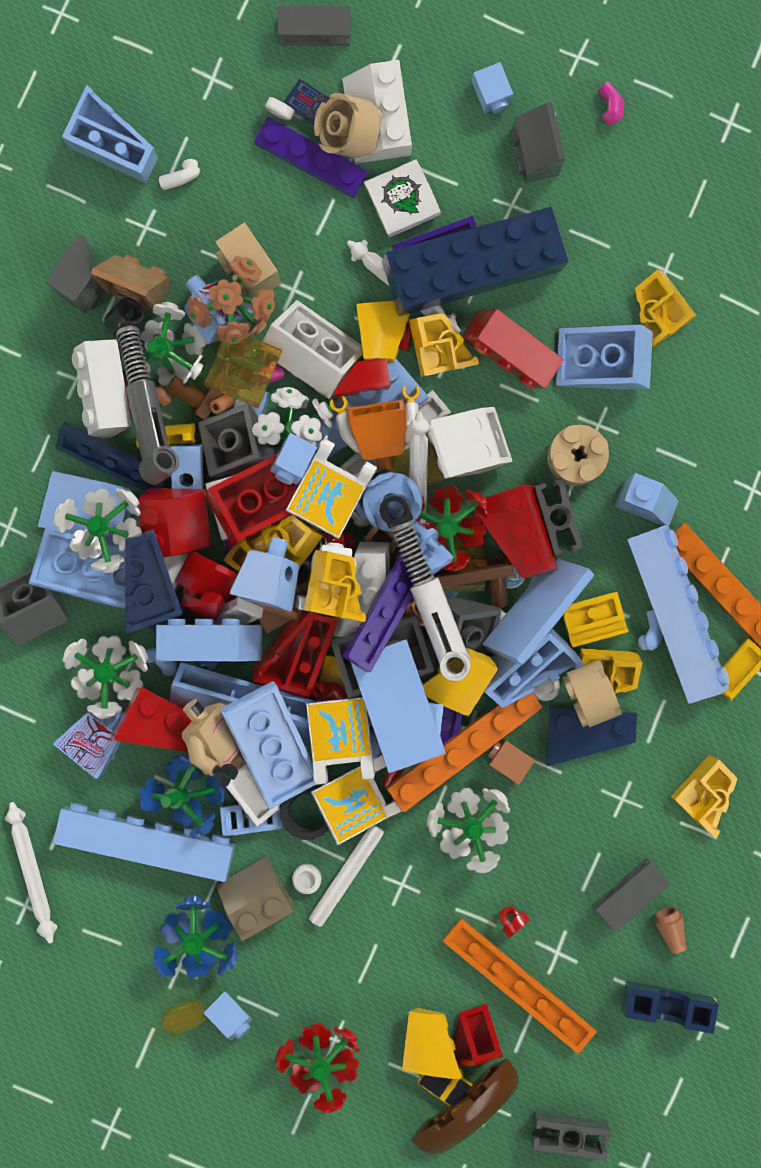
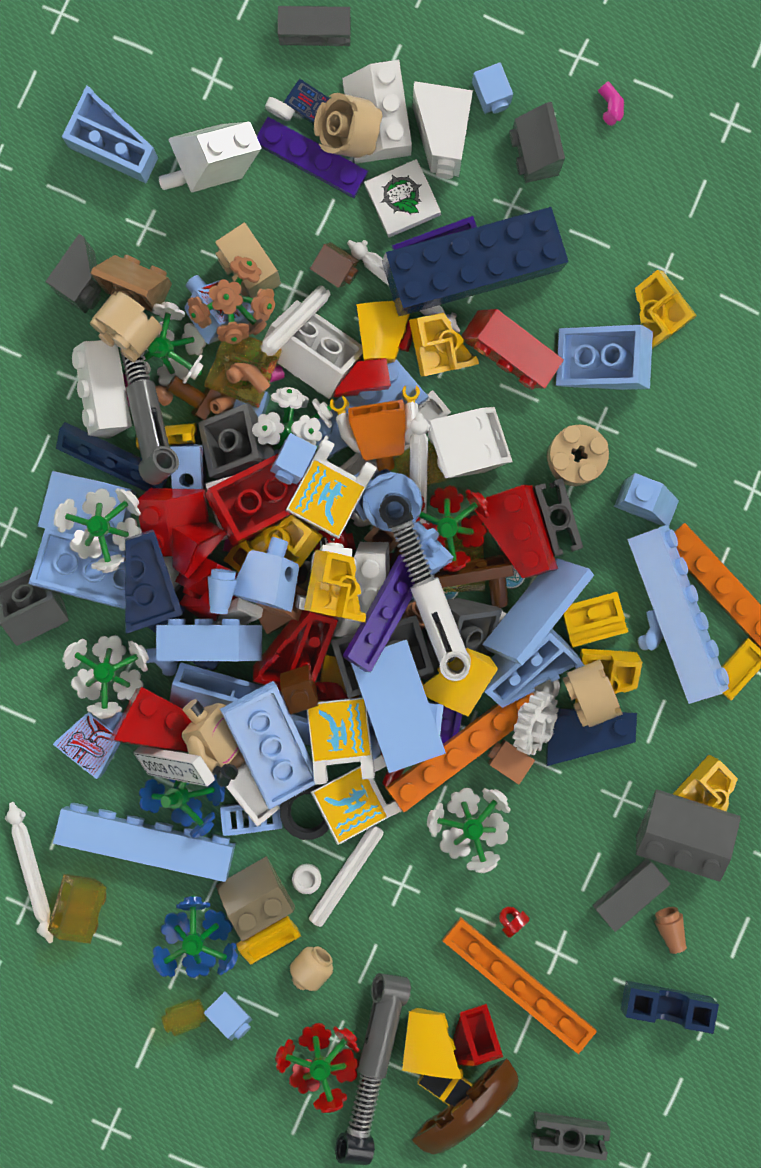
(77, 908): none -> clear yellow brick
(126, 325): none -> tan brick
(174, 765): none -> white tile
(193, 544): none -> red slope
(215, 154): none -> white slope
(221, 590): none -> light blue cone
(247, 372): none -> nougat arm
(268, 940): none -> yellow tile
(295, 321): none -> white axle
(299, 689): none -> reddish brown brick
(311, 968): none -> tan head
(335, 265): none -> reddish brown brick
(388, 995): none -> piece
(442, 124): none -> white slope
(535, 723): none -> white gear
(687, 835): none -> dark grey slope

